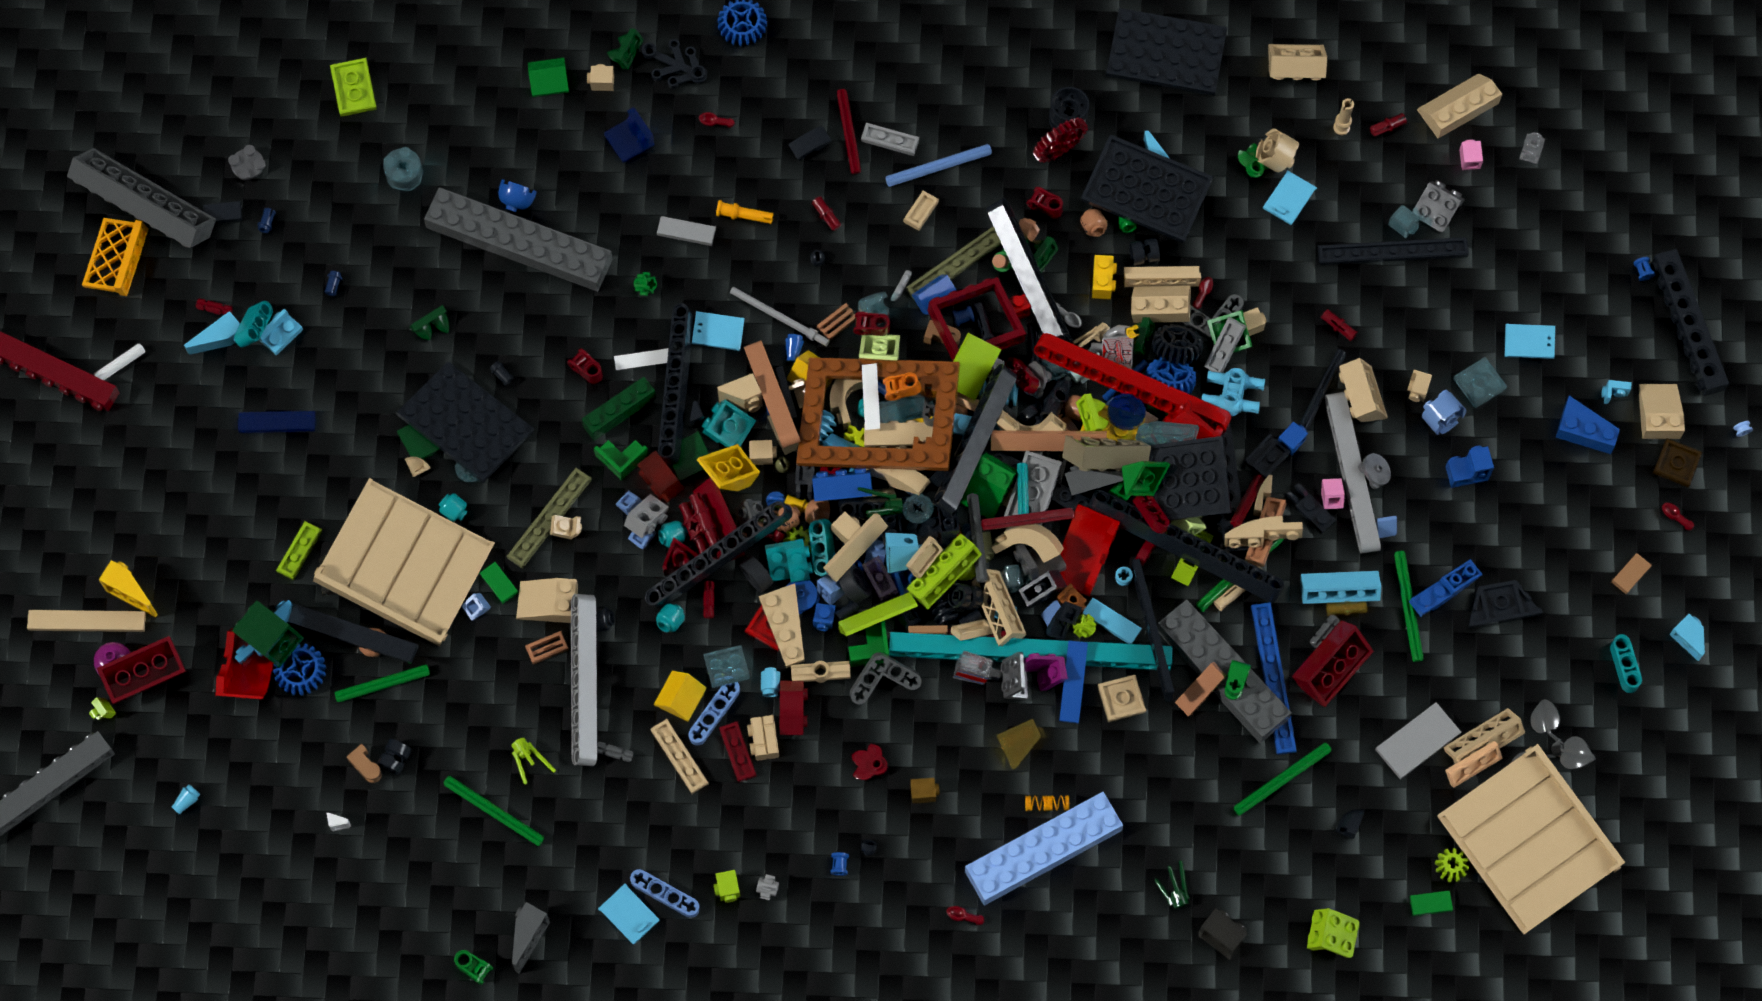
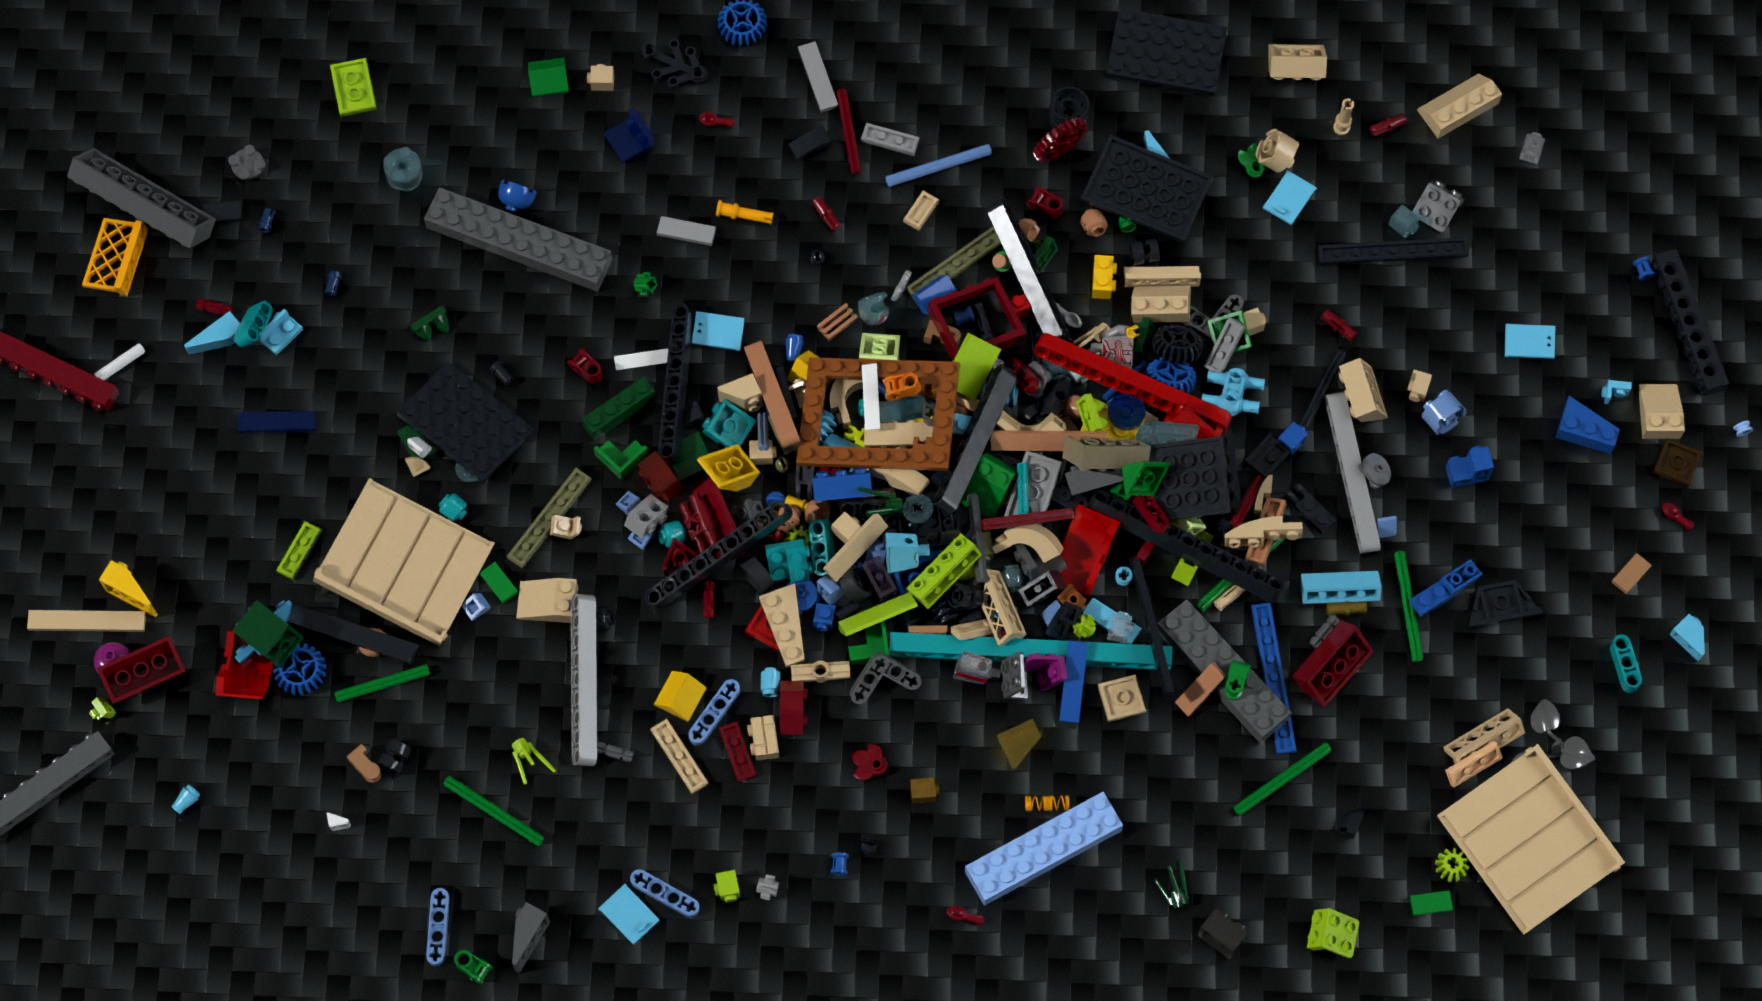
(419, 446): none -> white slope
(438, 927): none -> medium blue beam
(549, 654): nougat tile -> none
(629, 47): dark green tile -> none
(670, 618): teal head -> none
(726, 666): clear light blue plate -> none
(763, 440): none -> sand blue axle
(811, 333): light grey bar -> none
(818, 77): none -> light grey tile
(870, 323): dark red piece -> none
(924, 557): tan tile -> none
(1120, 627): none -> clear brick
(1204, 288): dark red piece -> none
(1332, 493): bright pink brick -> none
(1418, 740): light grey tile -> none
(1471, 155): bright pink brick -> none
(1480, 382): clear light blue plate -> none

